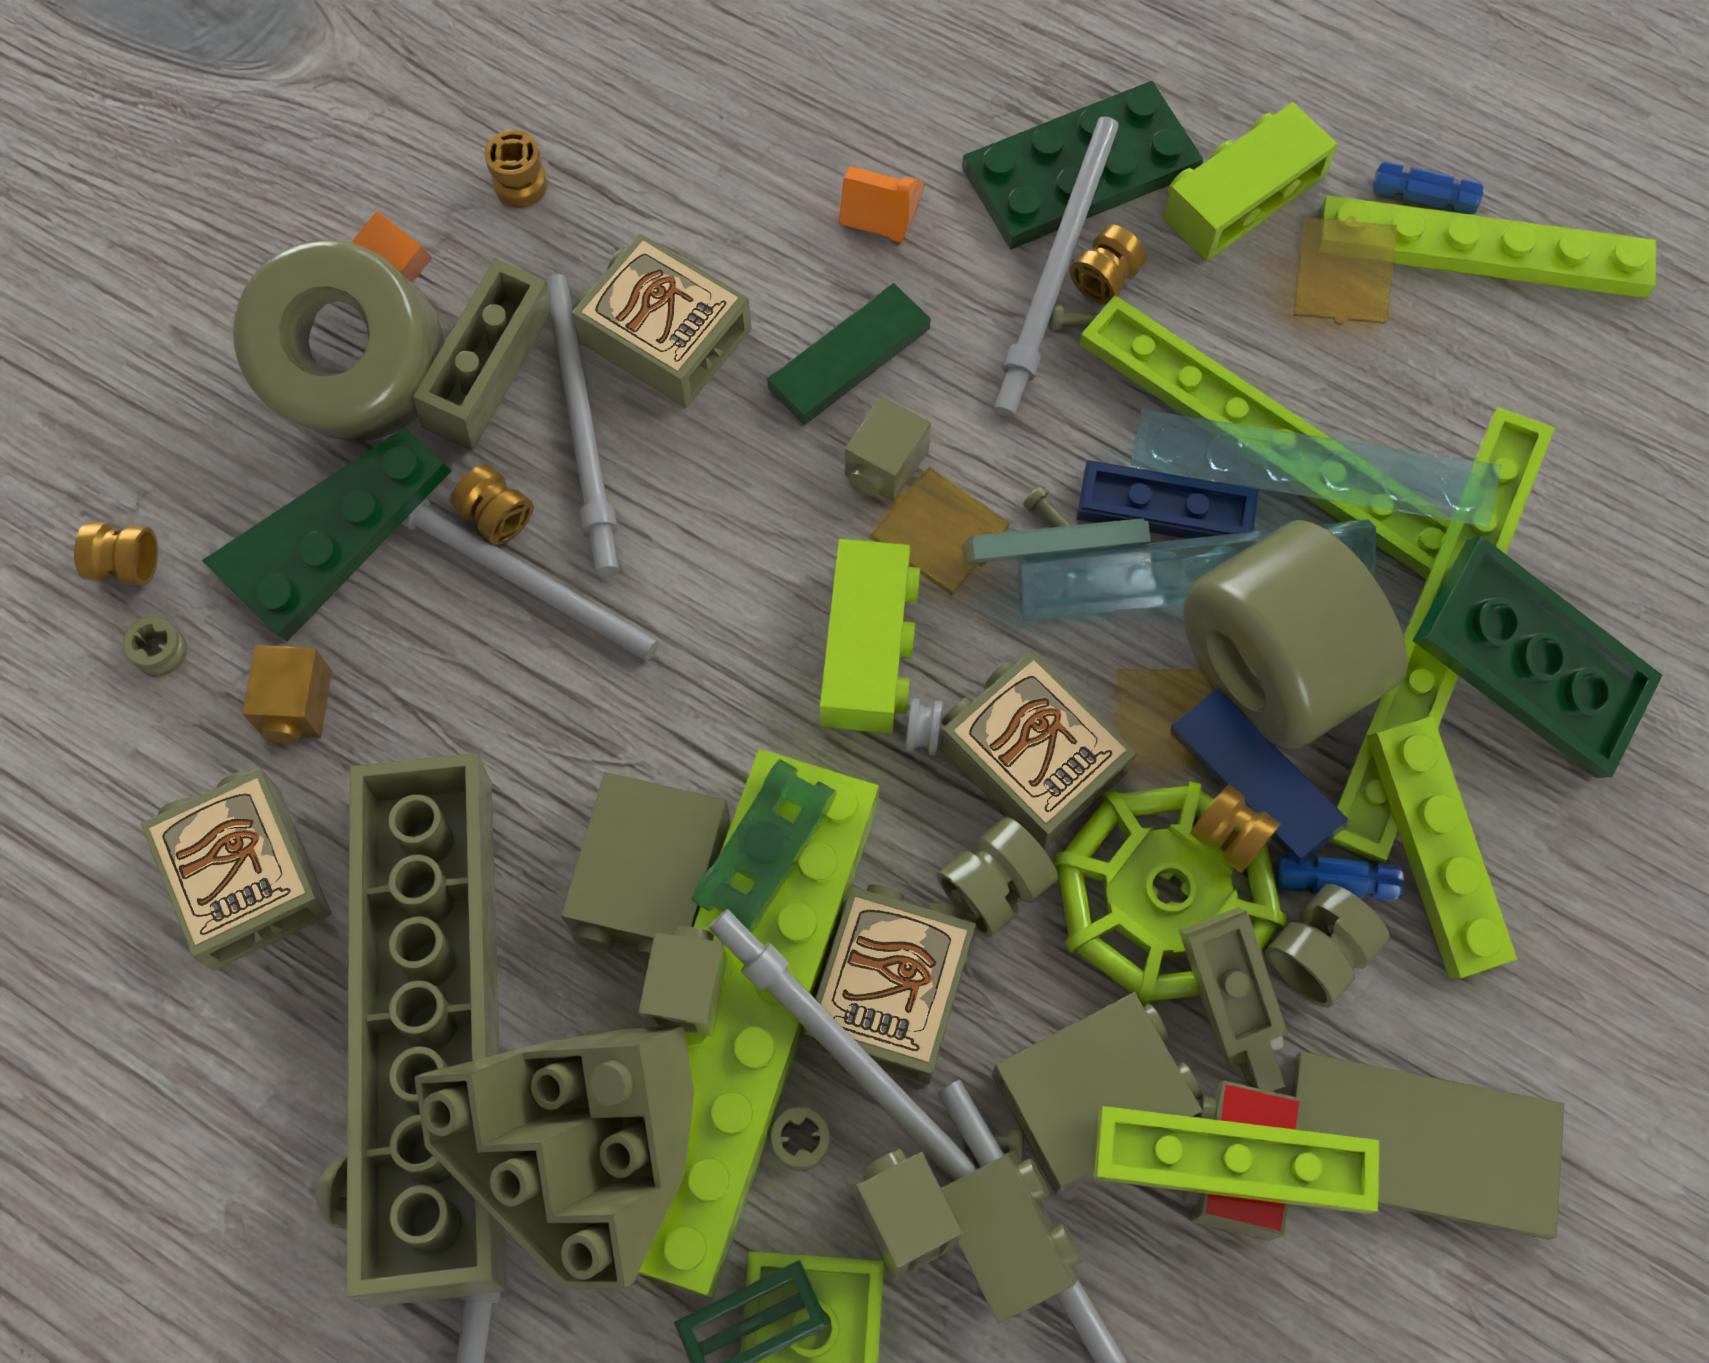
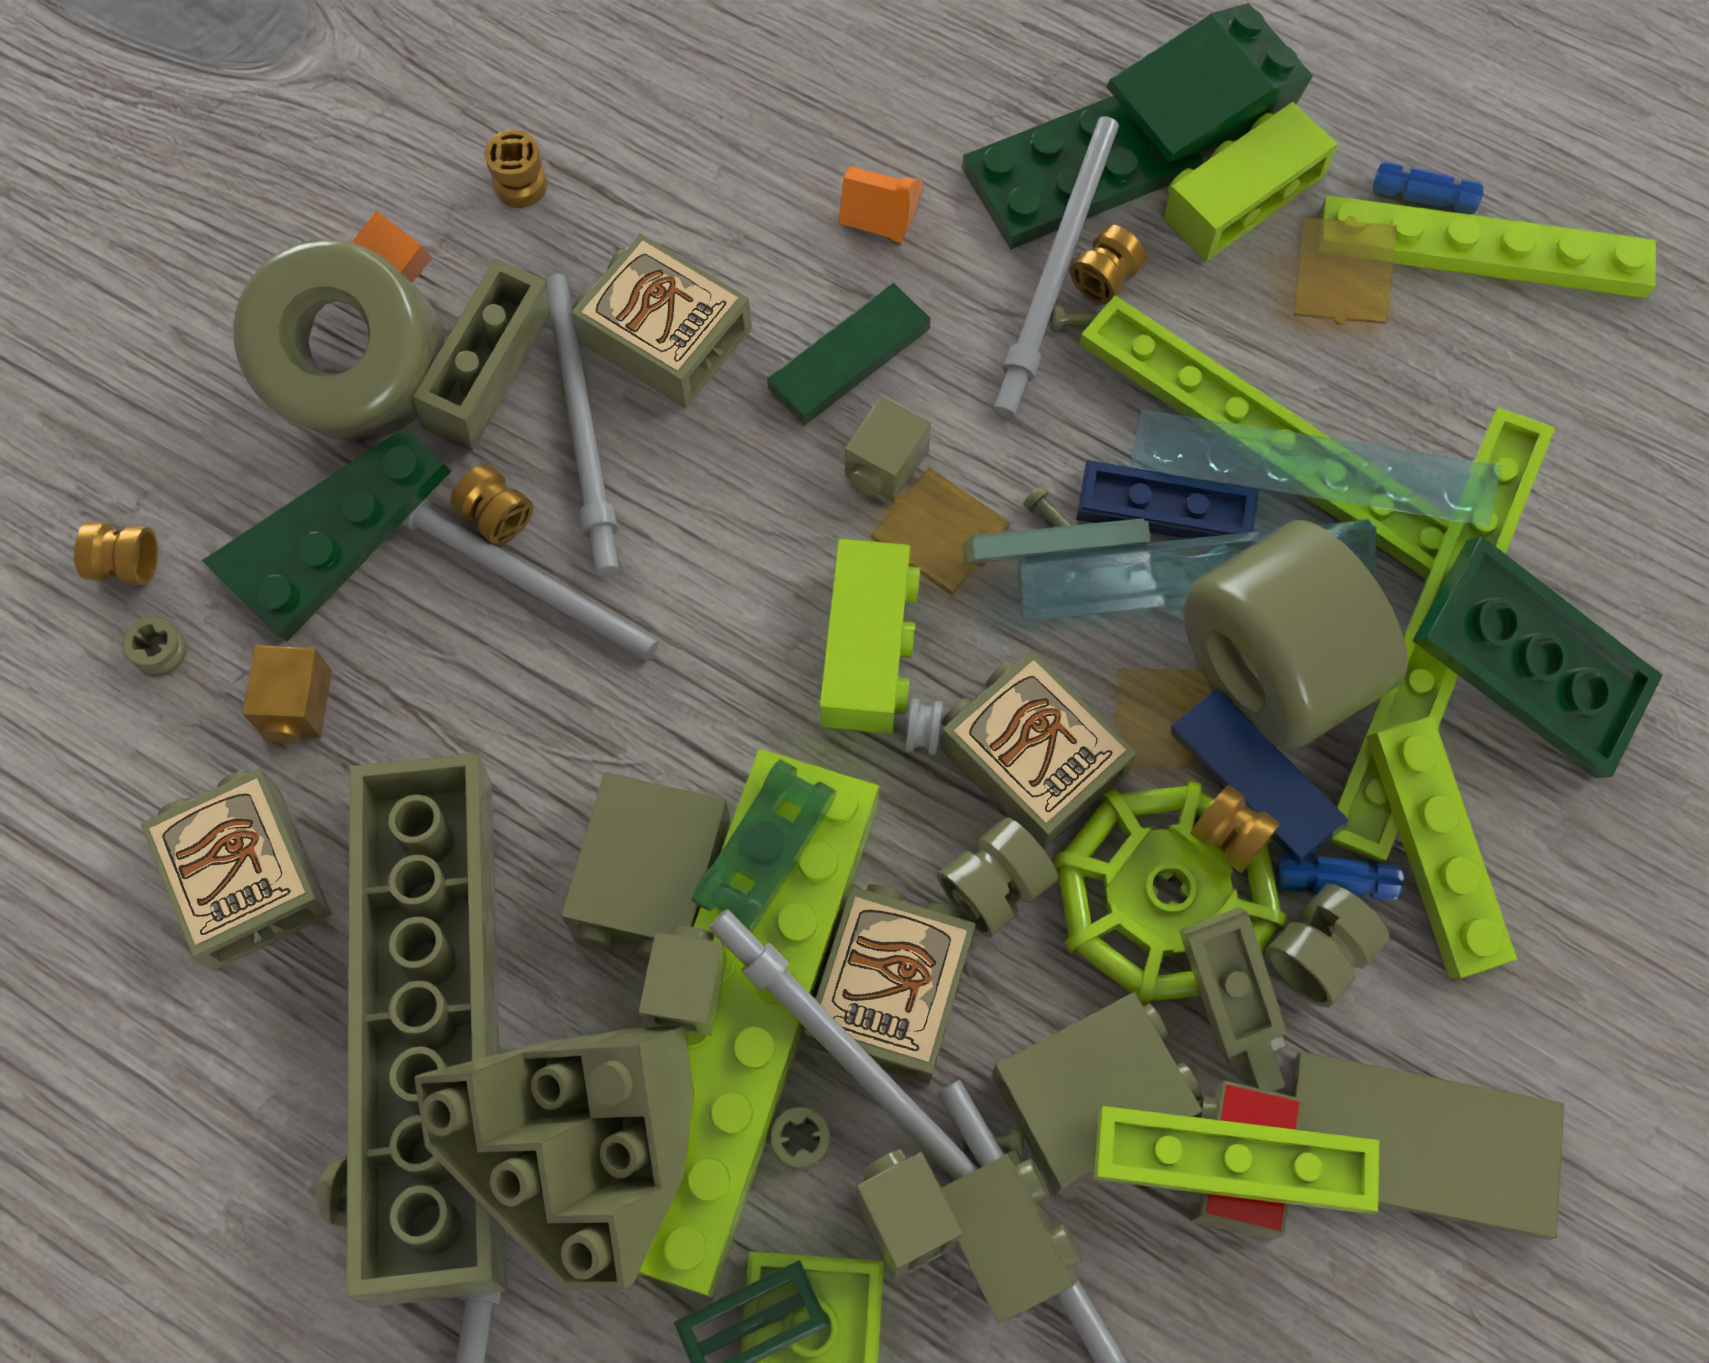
(1210, 82): none -> dark green slope

